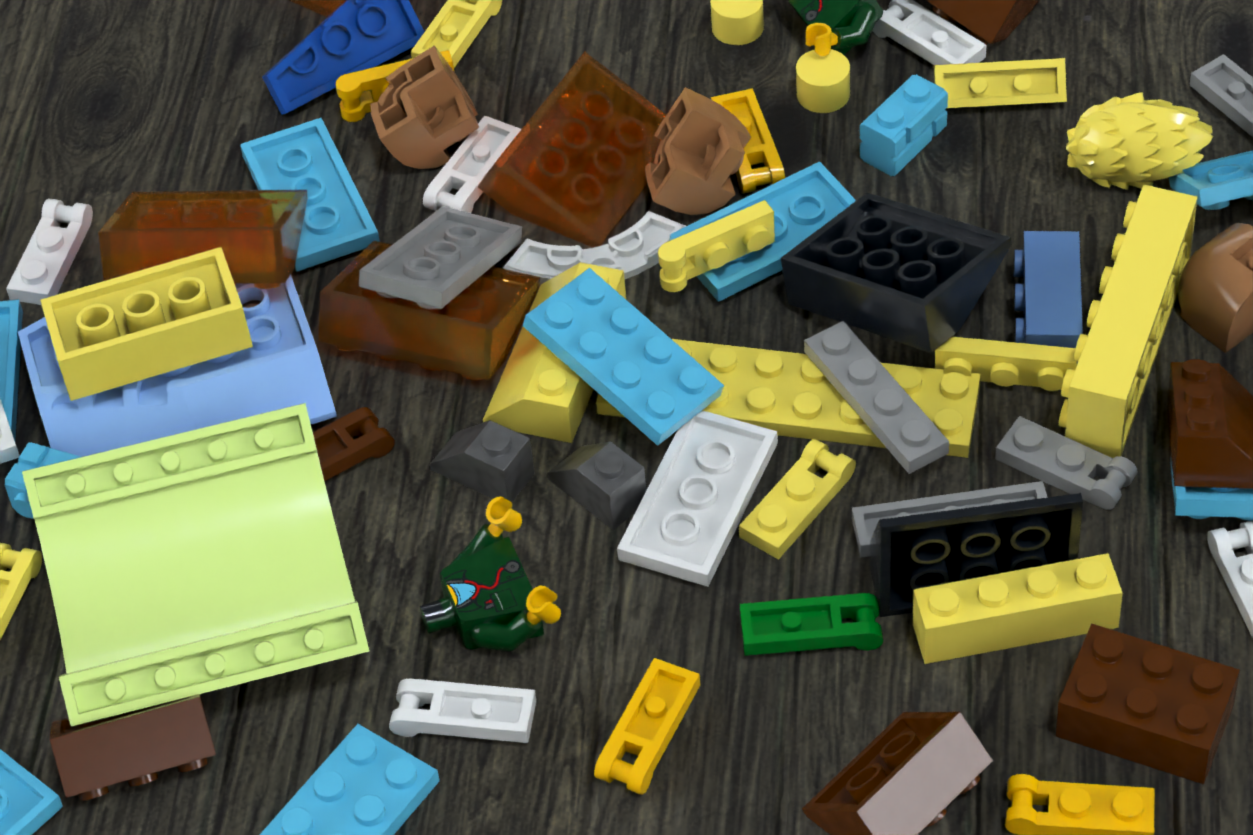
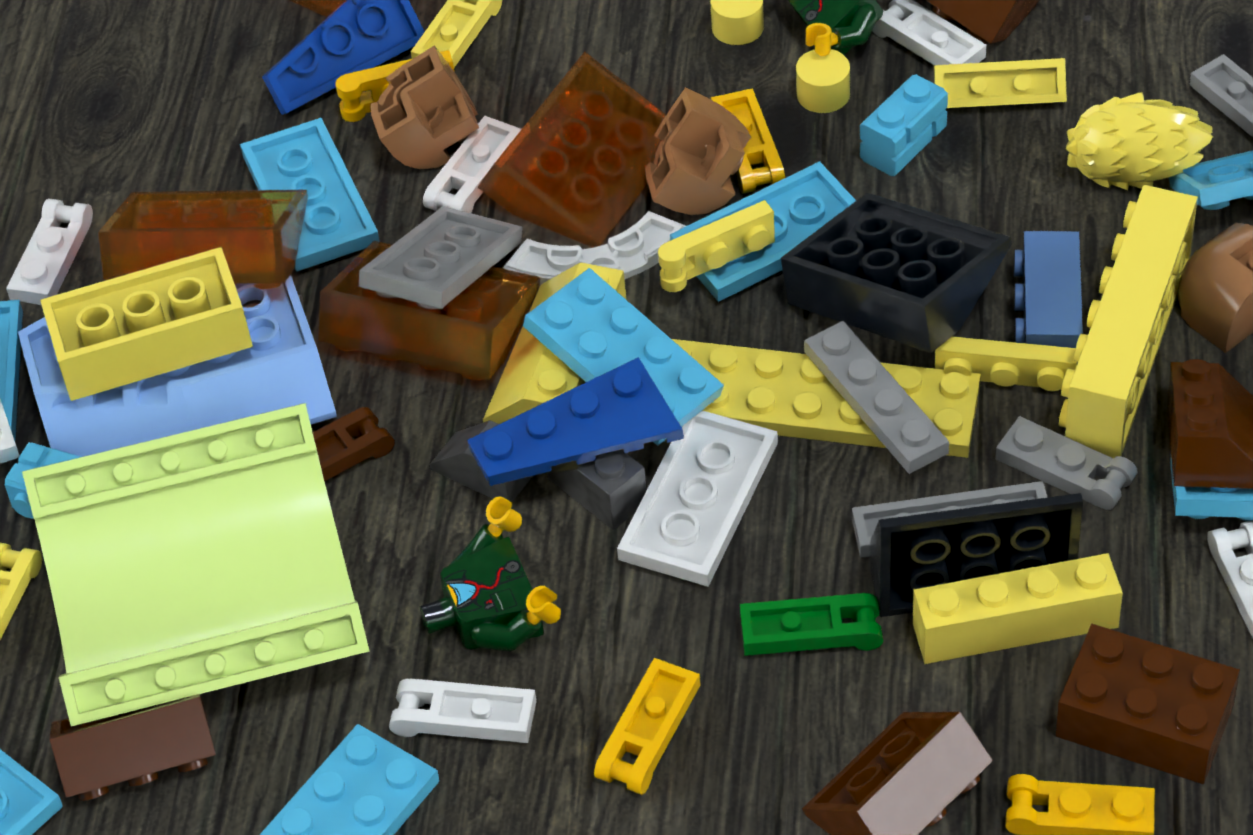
(595, 418): none -> blue wing
(796, 499): light yellow plate -> none

